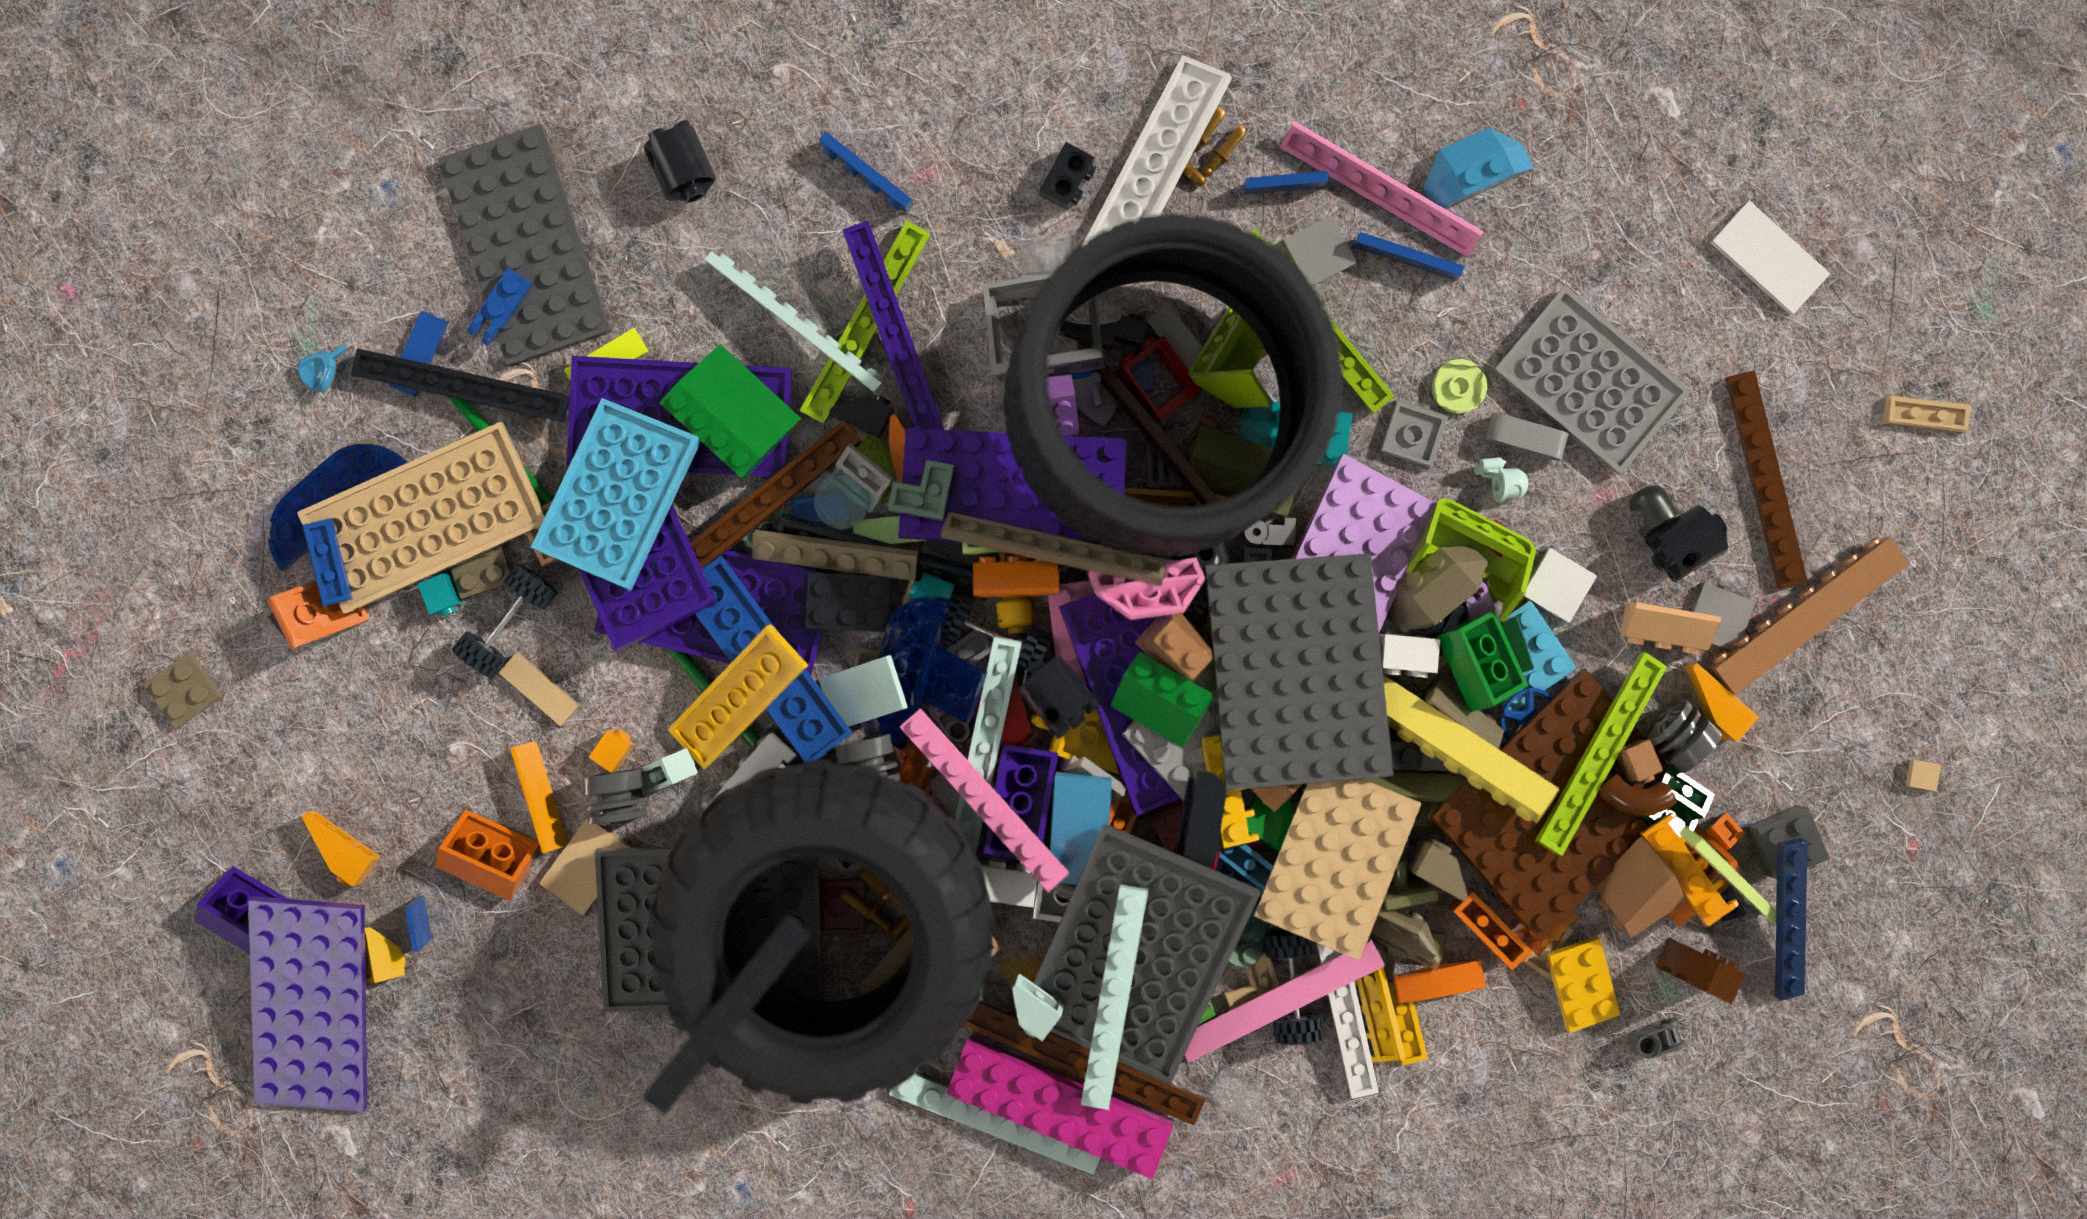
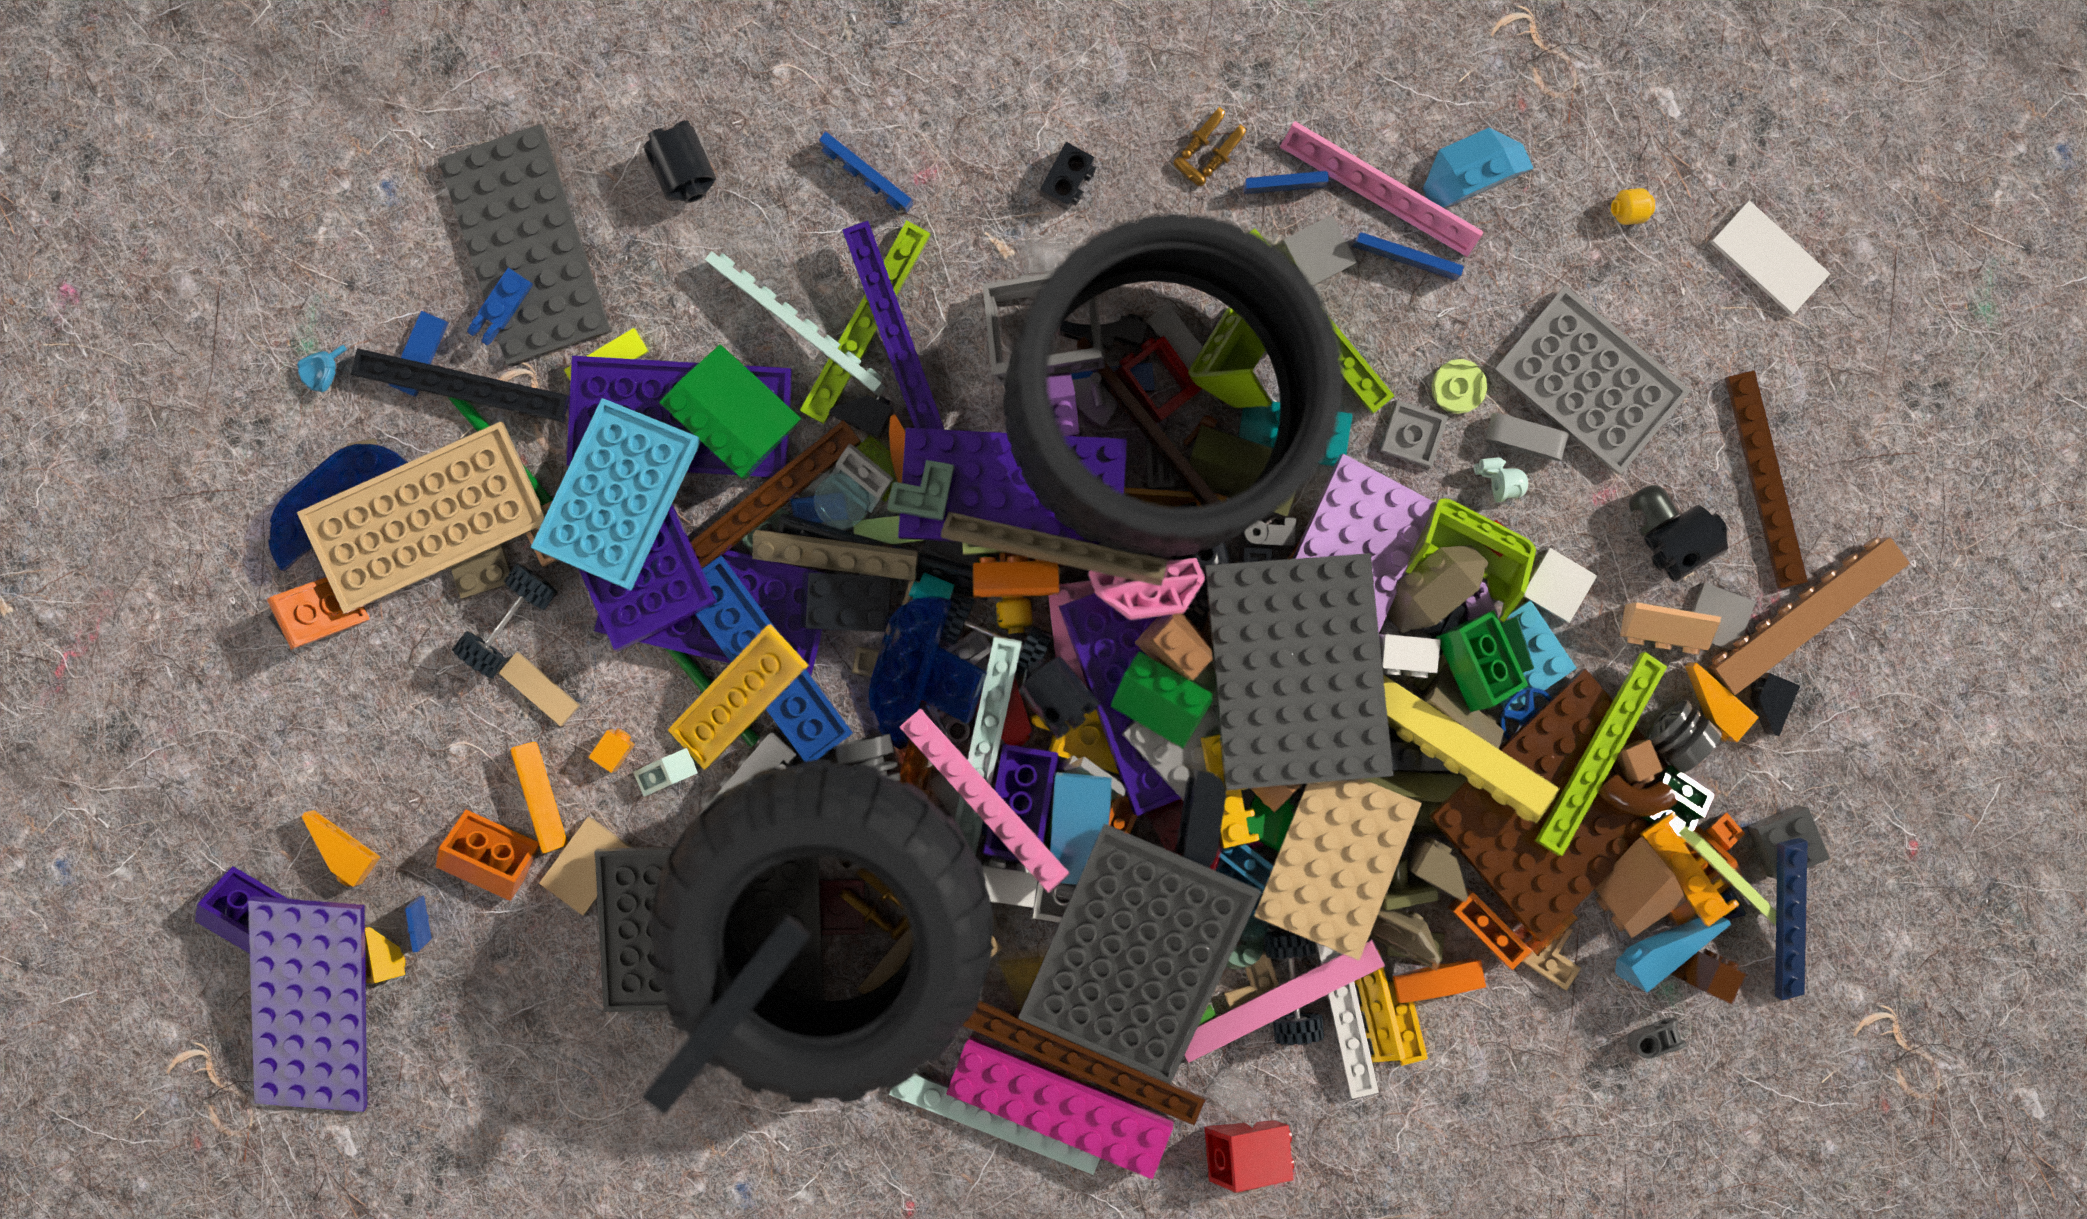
(183, 690): dark tan plate -> none
(327, 562): blue tile -> none
(440, 595): teal brick -> none
(614, 797): dark grey wheel -> none
(865, 691): light aqua tile -> none
(1035, 1008): light aqua slope -> none
(1114, 996): light aqua plate -> none
(1164, 144): white plate -> none
(1248, 1156): none -> slope
(1583, 984): yellow plate -> none
(1633, 206): none -> yellow head
(1661, 954): none -> dark azure wedge
(1772, 701): none -> black slope
(1923, 775): tan tile -> none
(1926, 414): tan tile -> none

